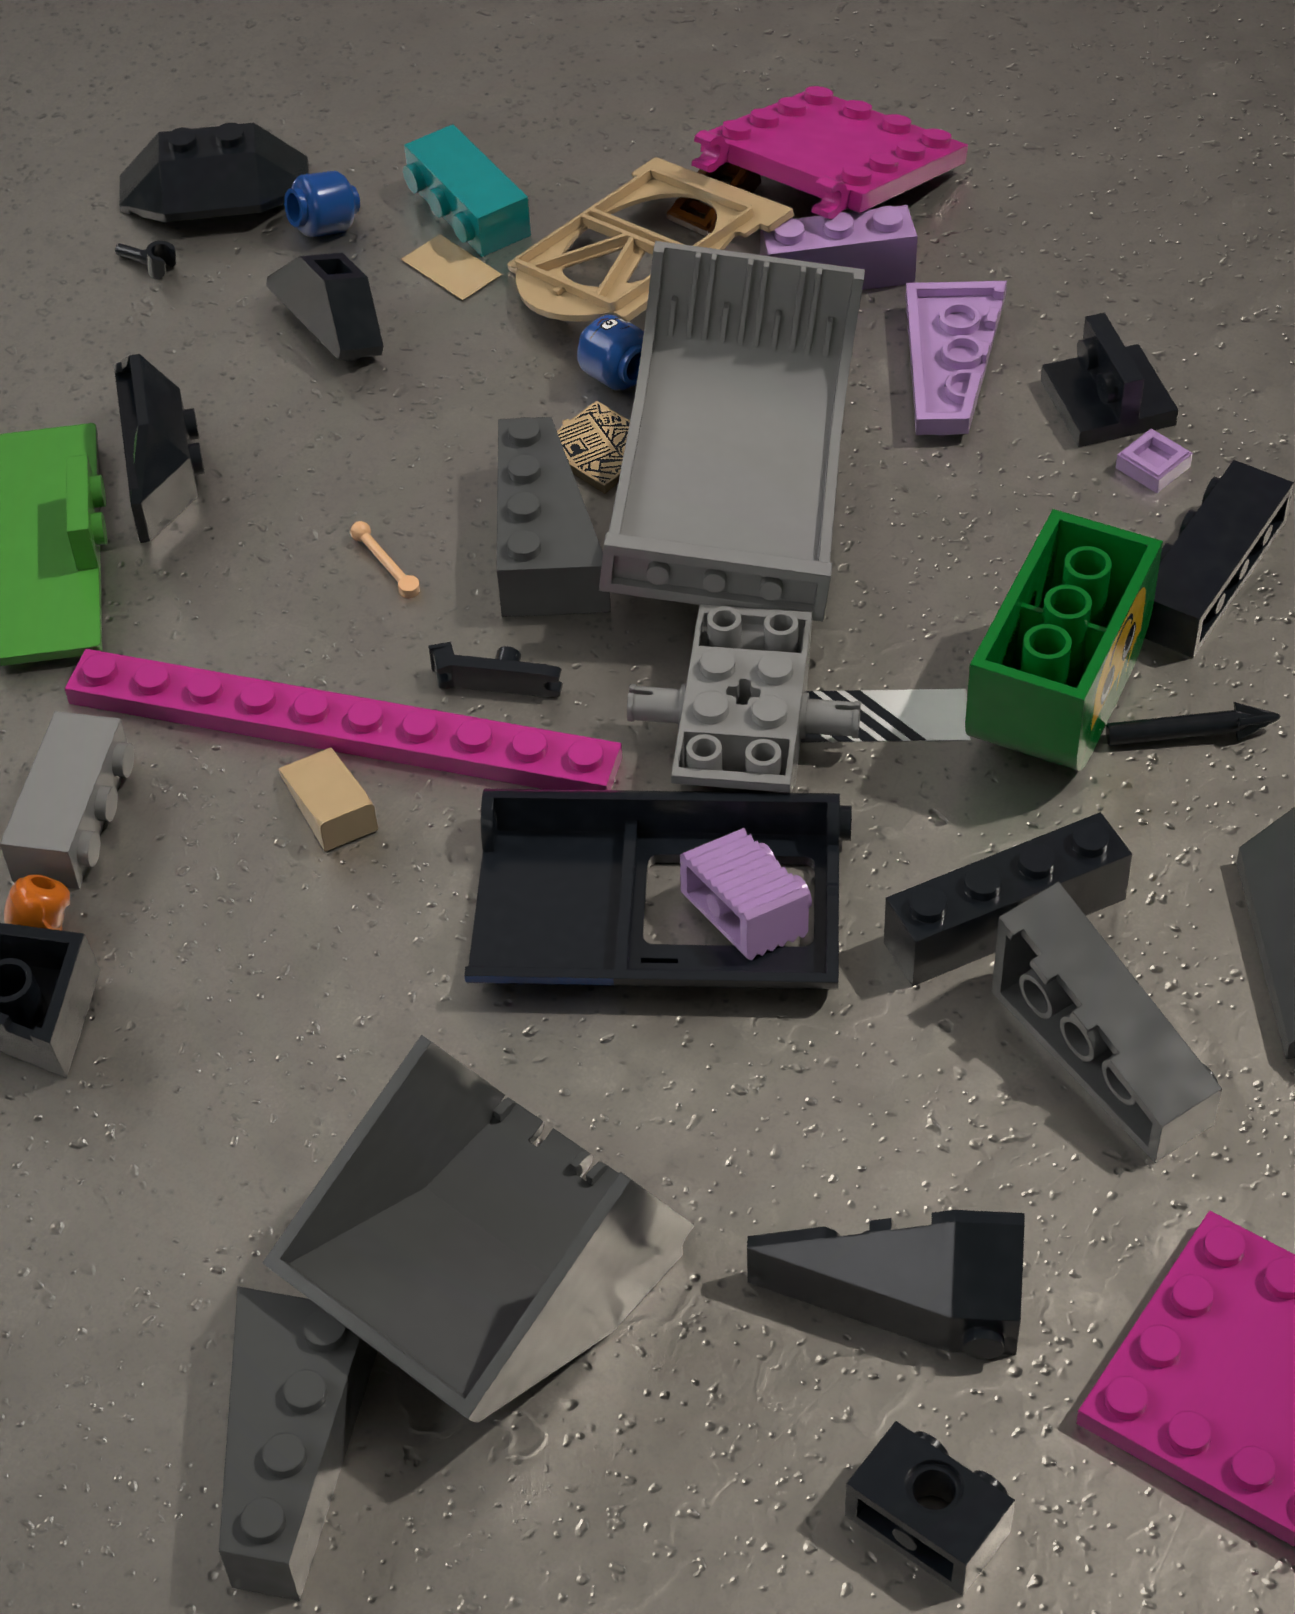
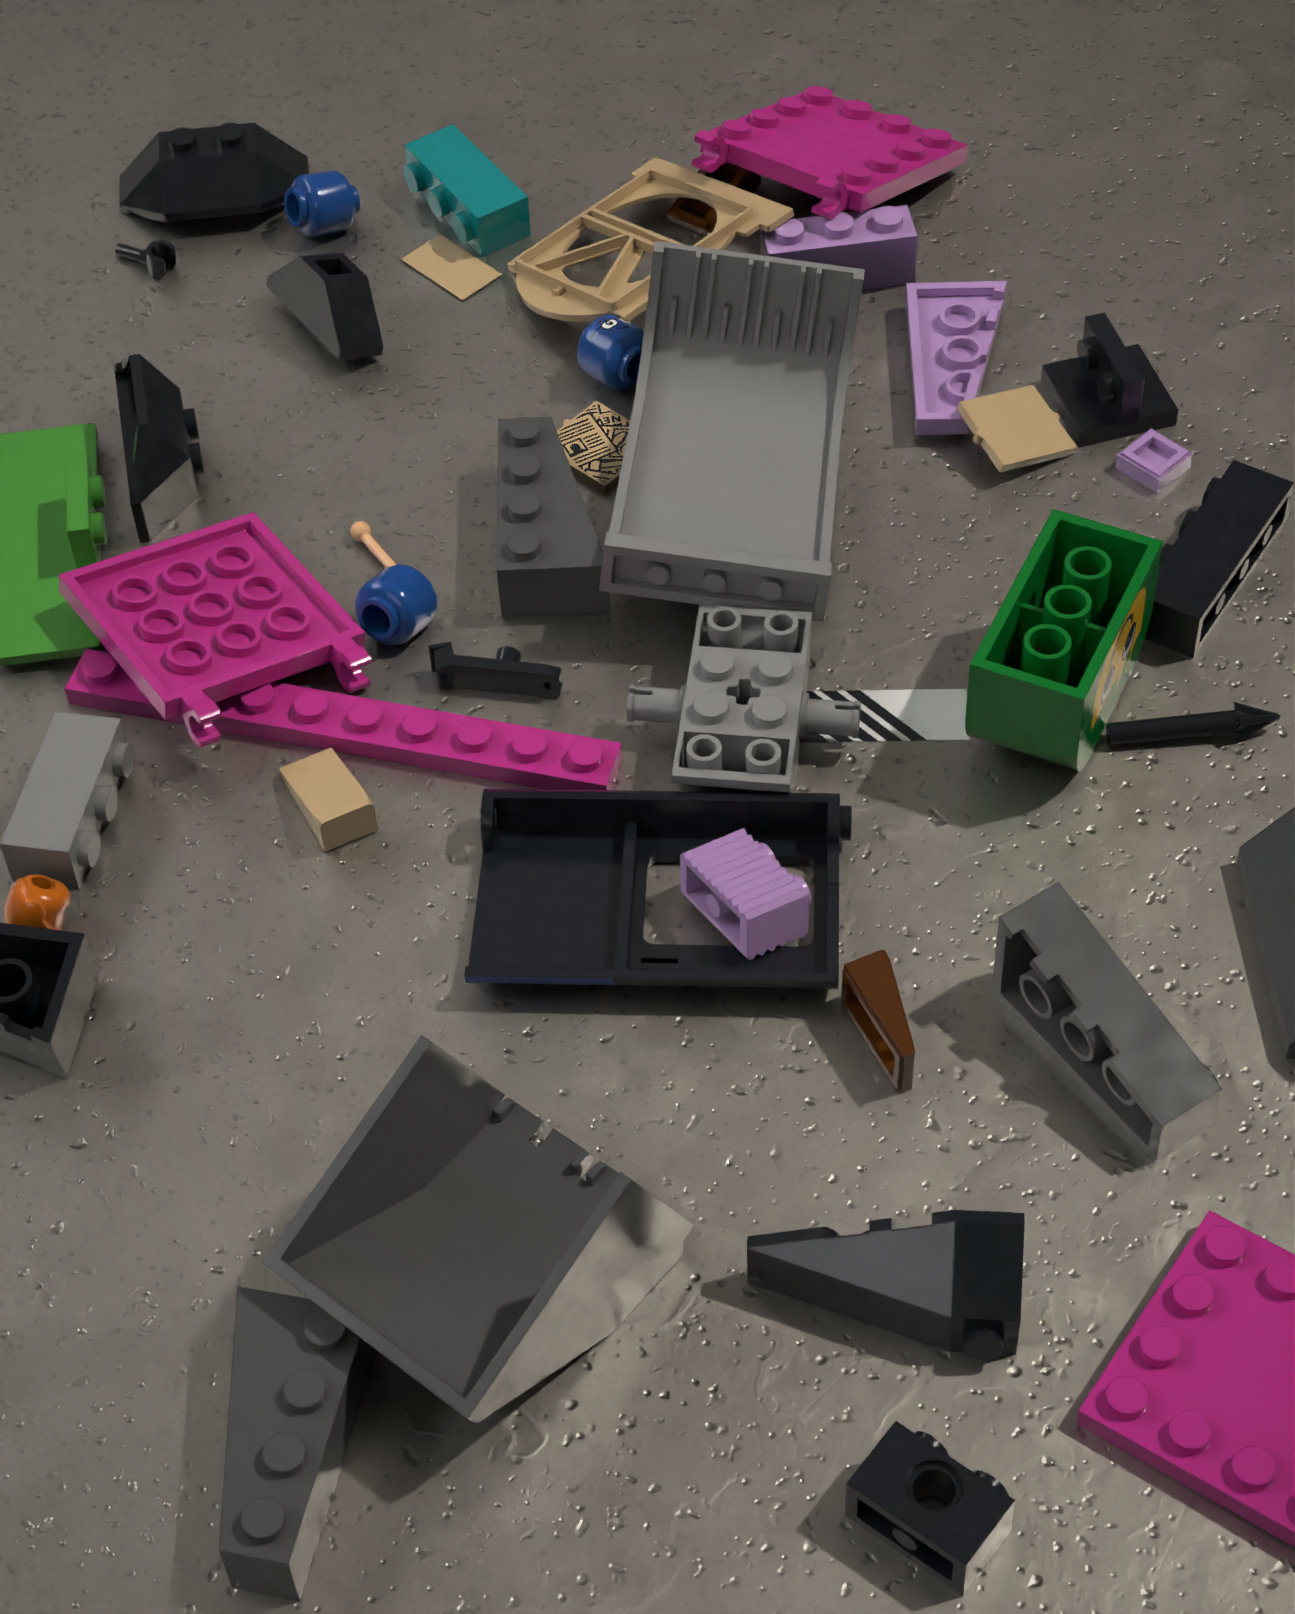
(214, 619): none -> dark pink plate
(396, 604): none -> blue head
(877, 1011): none -> reddish brown slope
(958, 913): black brick -> none
(1016, 428): none -> tan piece

